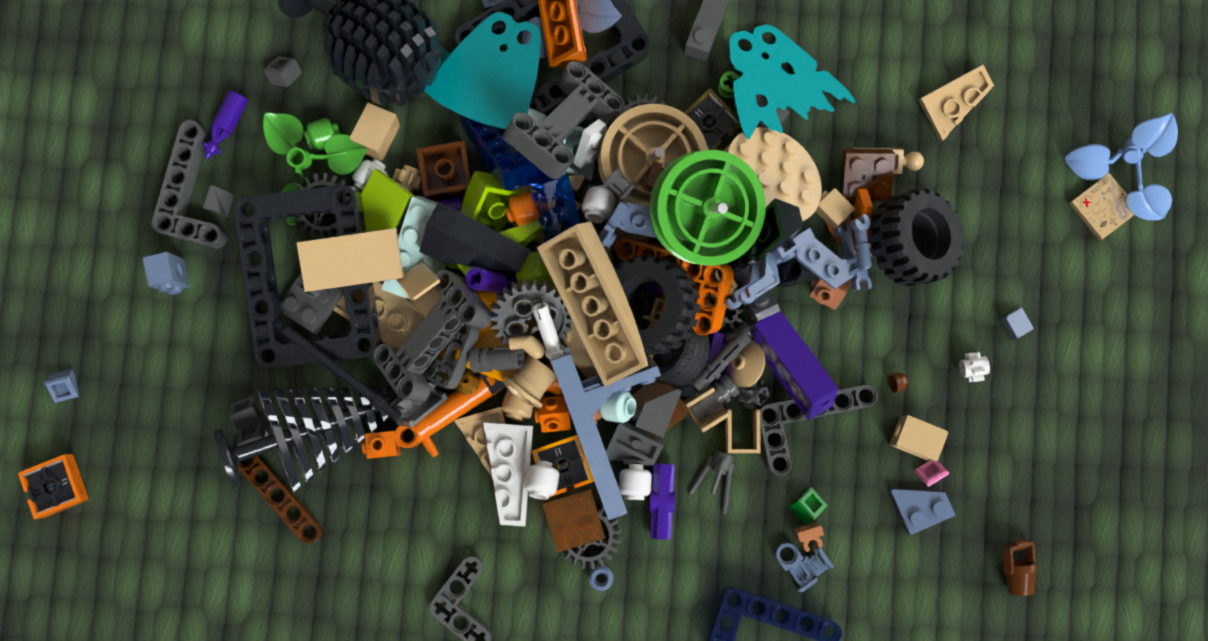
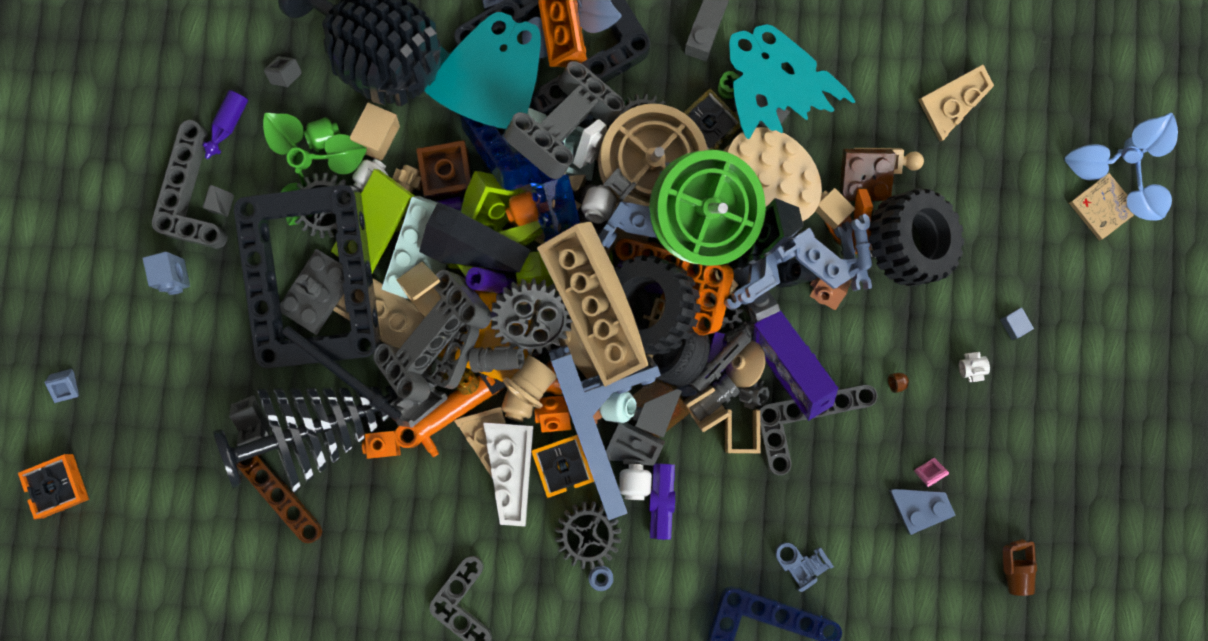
(350, 260): tan tile -> none
(529, 344): tan arm -> none
(541, 480): white head -> none
(548, 332): white pin -> none
(573, 520): clear orange plate -> none
(653, 175): reddish brown tile -> none
(720, 464): dark grey plant -> none
(807, 533): nougat tile -> none
(808, 506): green slope -> none
(918, 438): tan piece -> none

